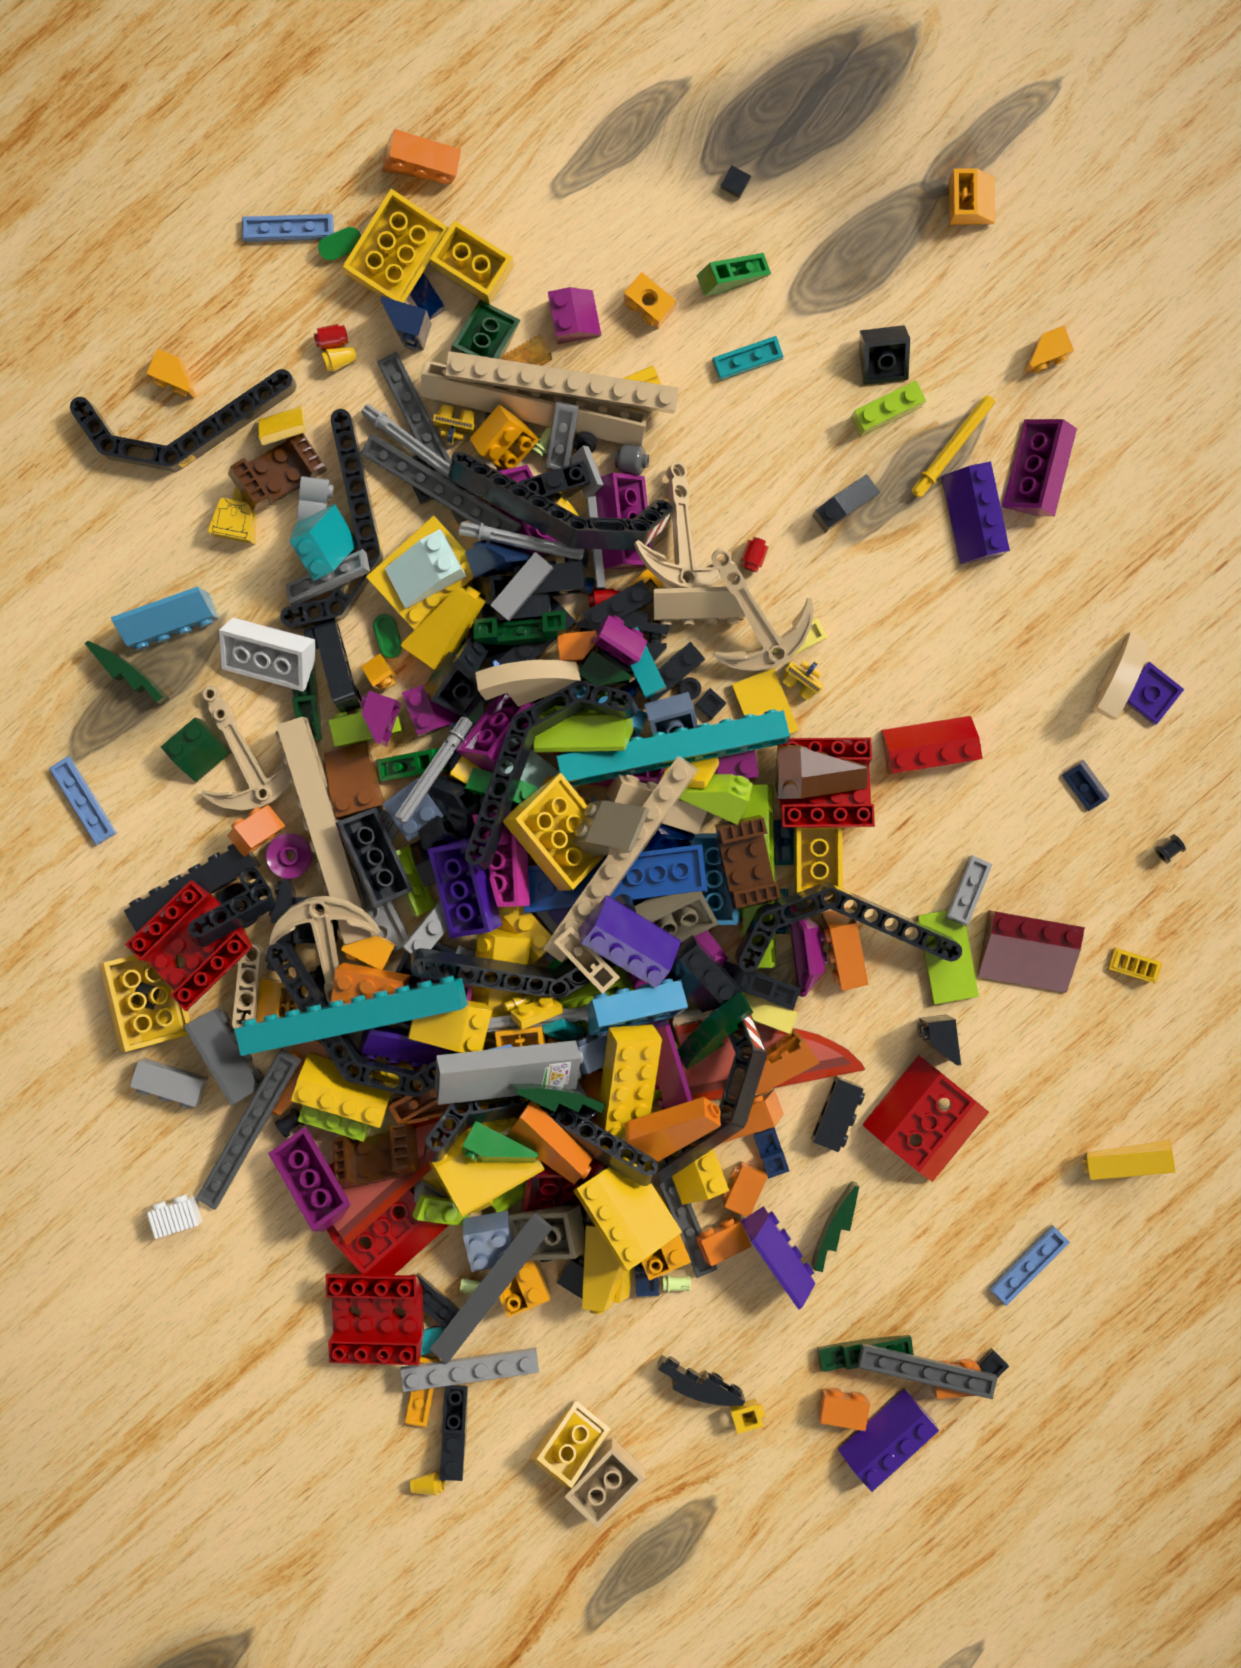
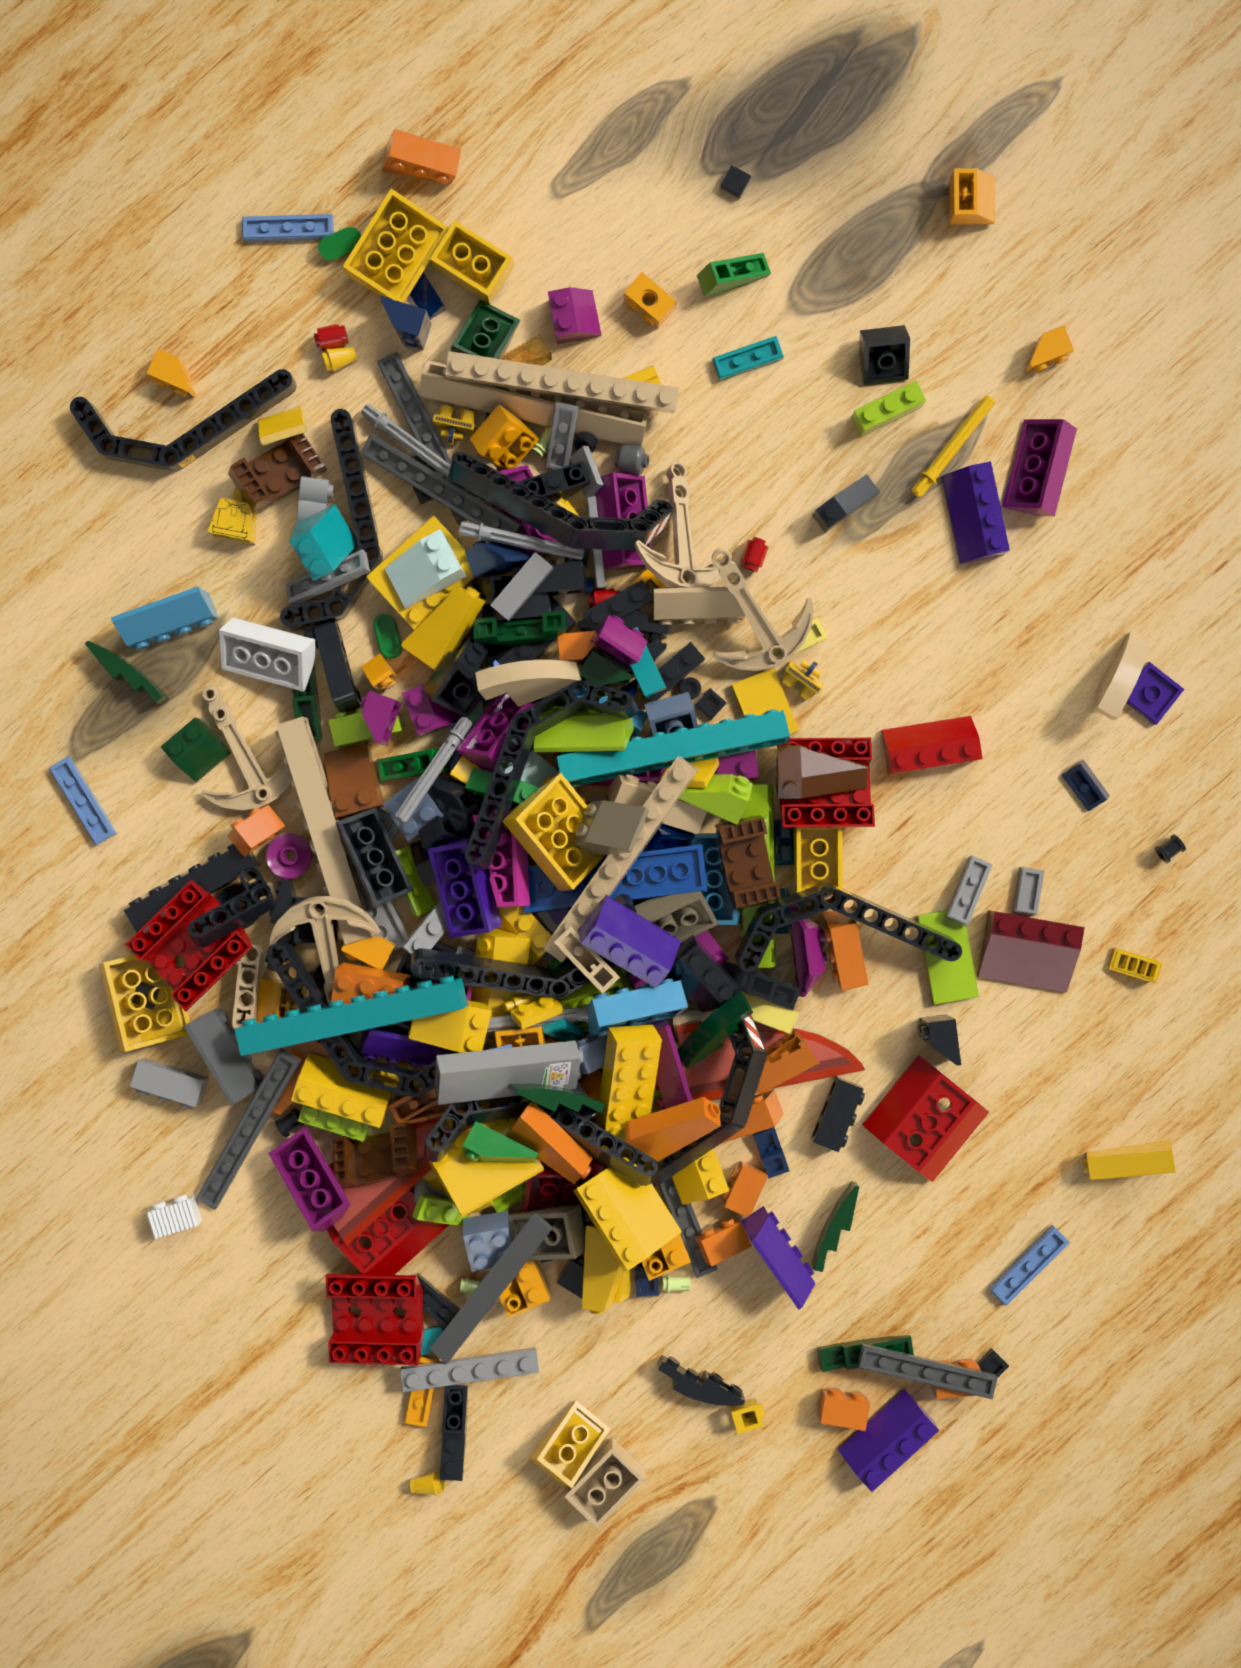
(1028, 890): none -> light grey tile

